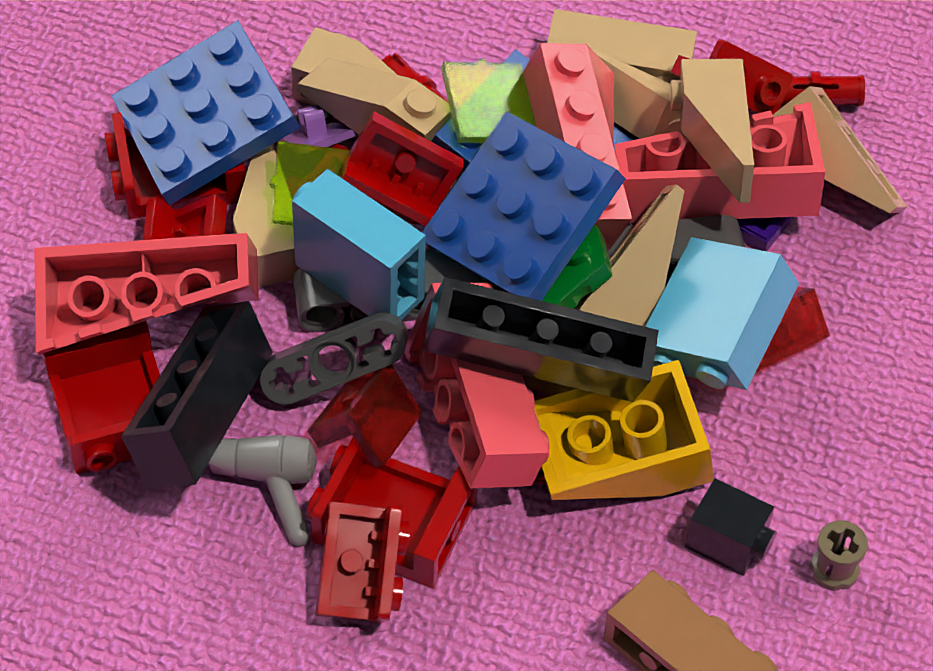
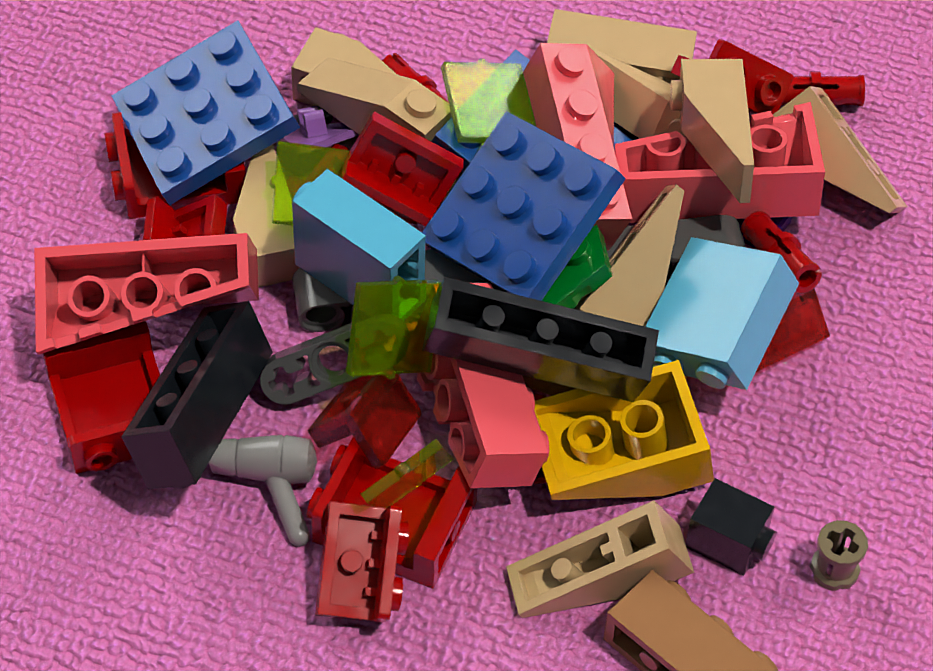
(390, 327): none -> clear neon green piece
(408, 475): none -> piece
(600, 562): none -> tan slope
(768, 237): none -> red pin

